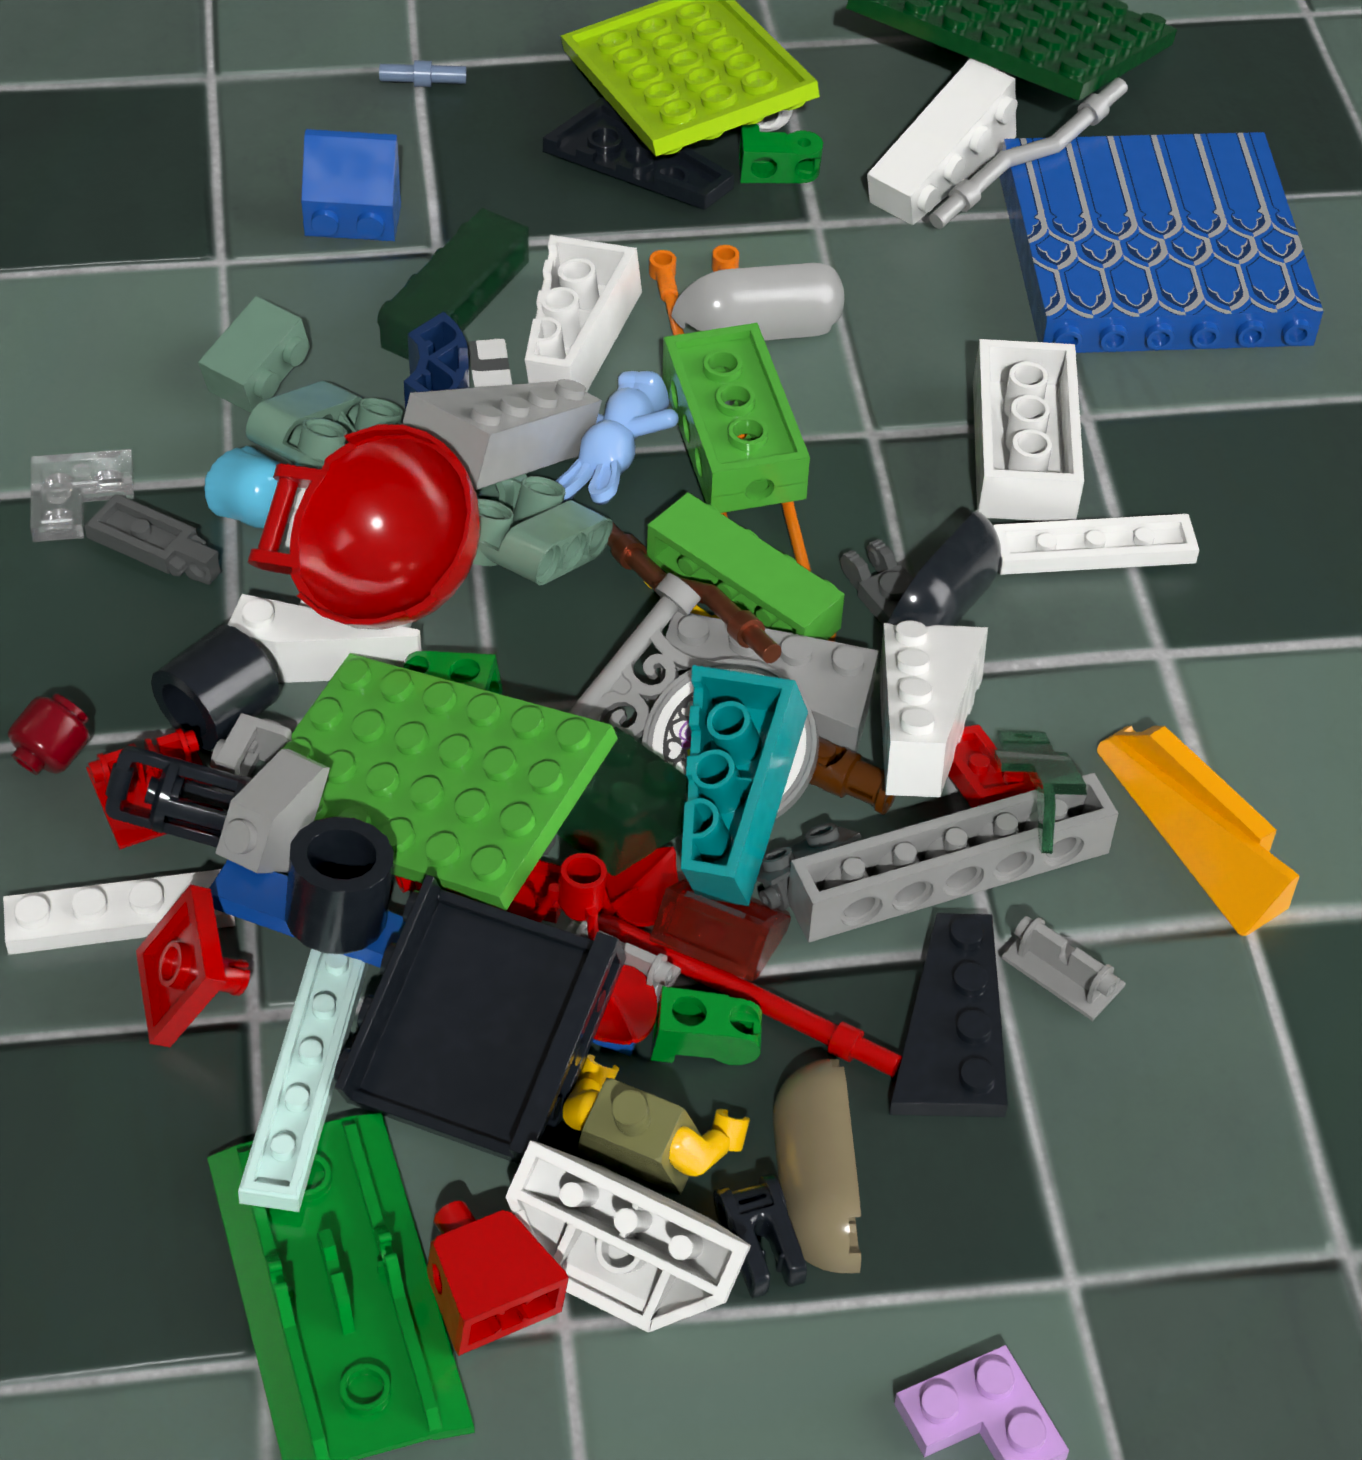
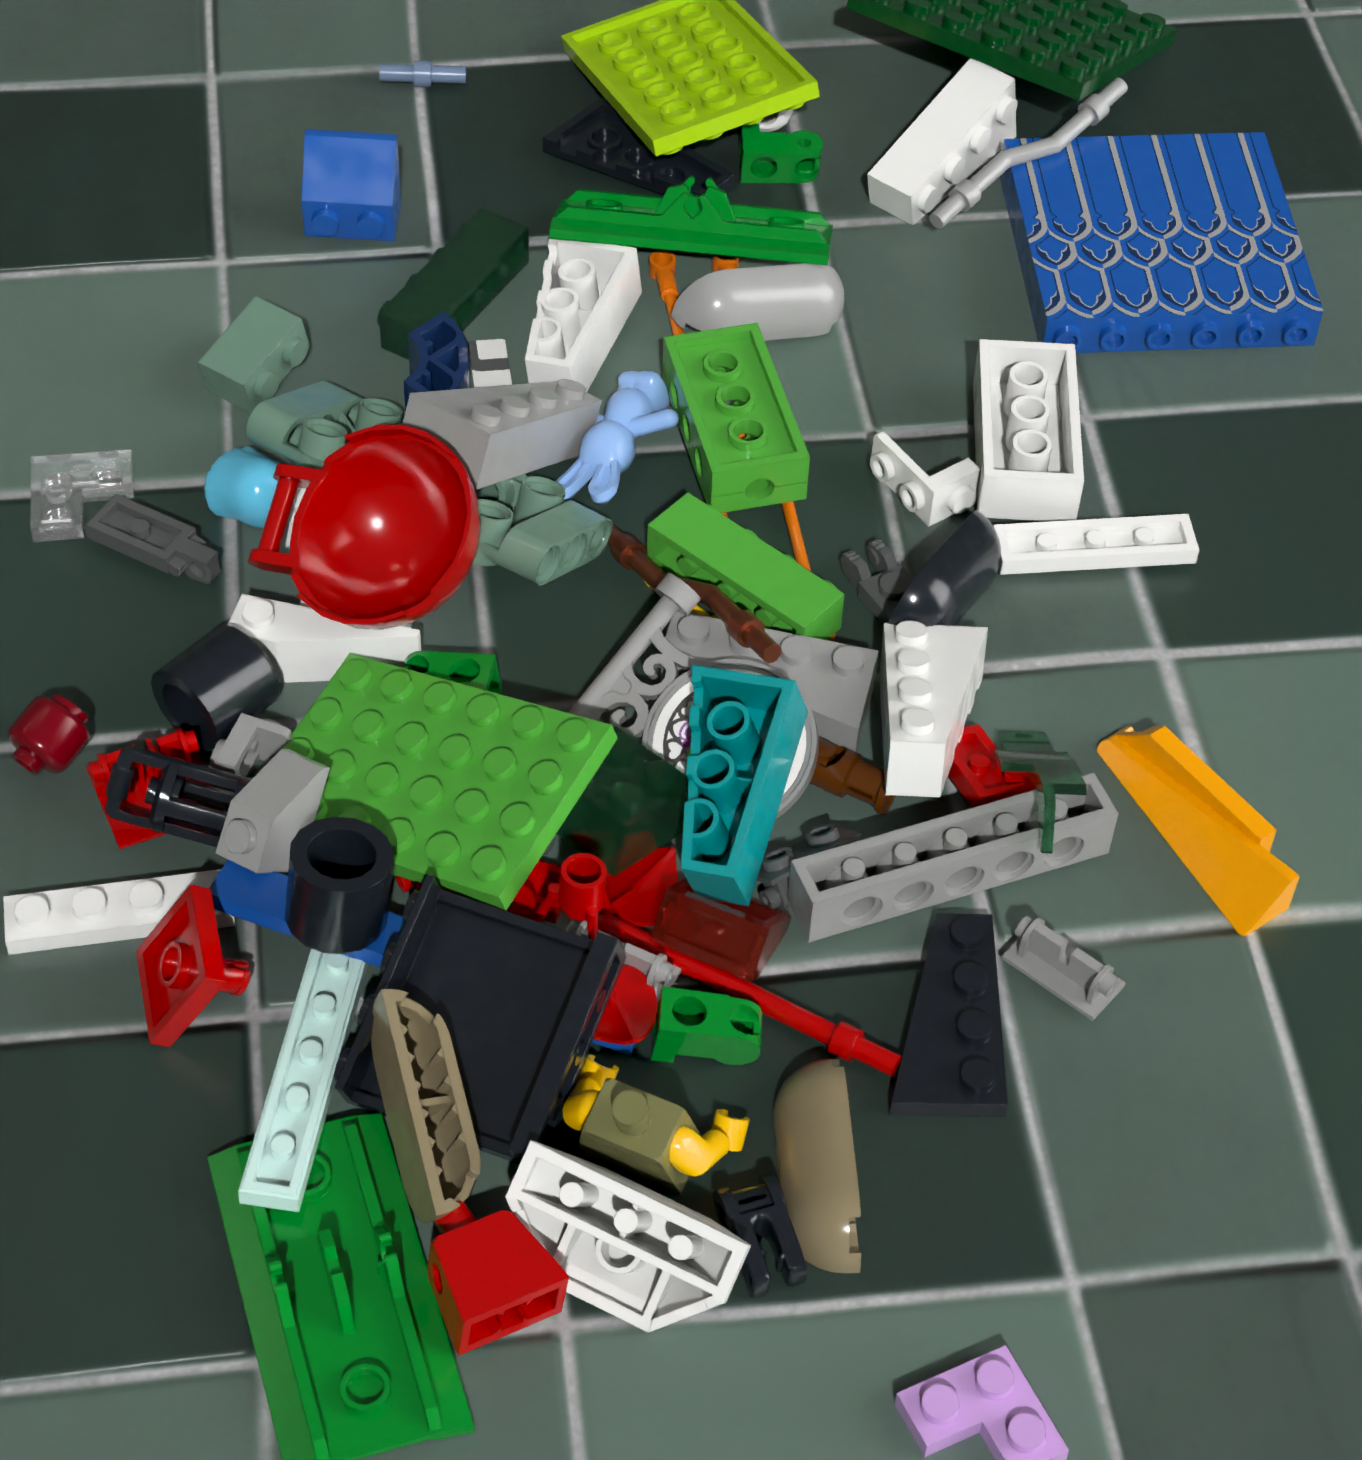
(424, 1105): none -> dark tan brick
(693, 224): none -> green hinge
(927, 496): none -> white bracket

